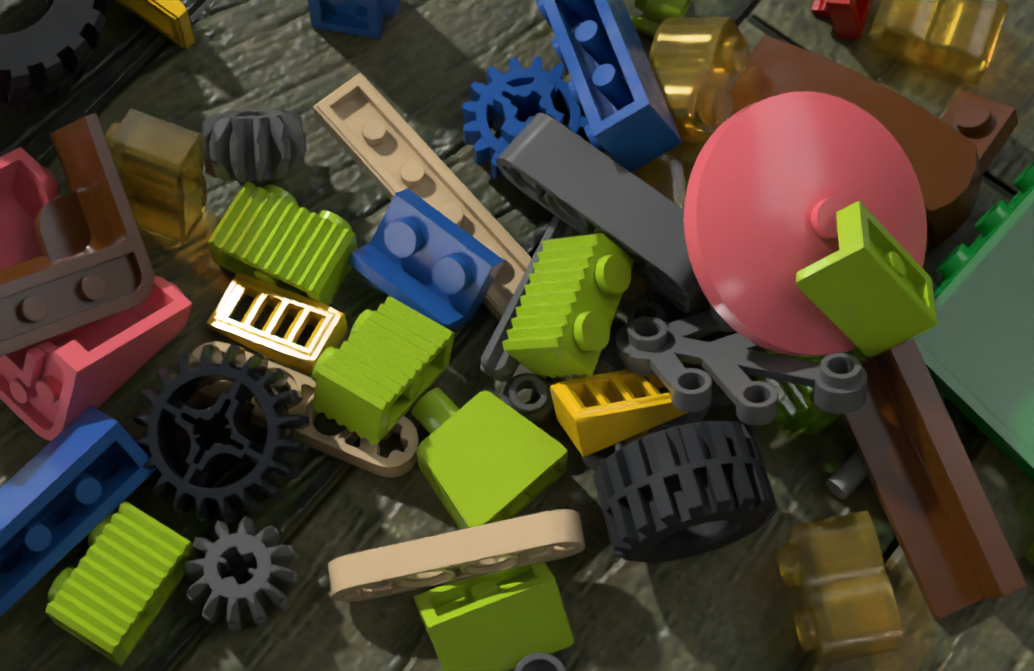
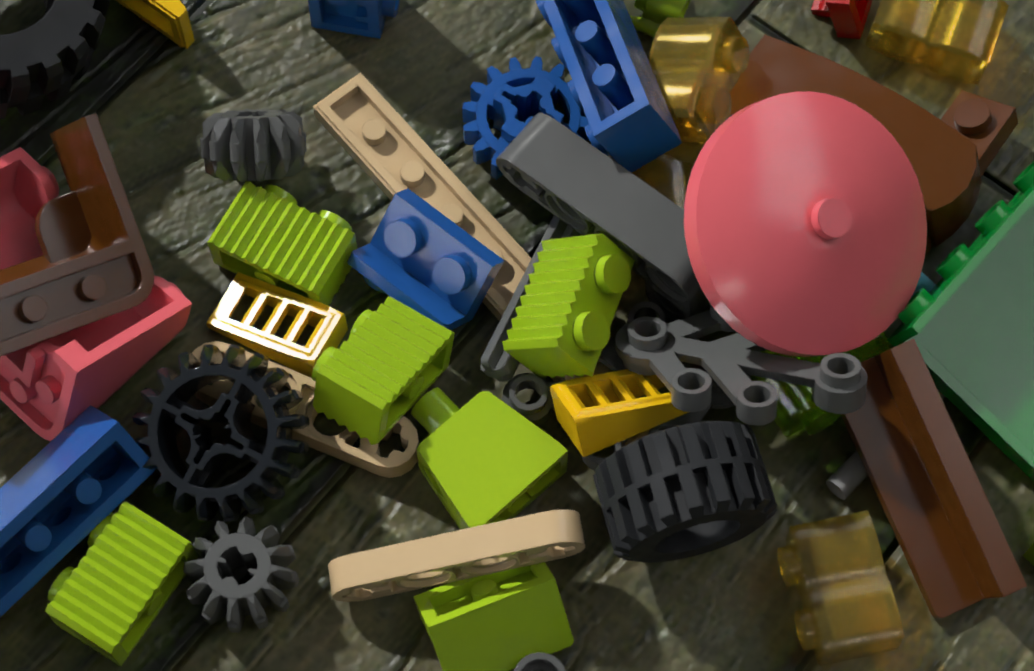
(160, 173): clear yellow brick -> none
(870, 285): lime panel -> none

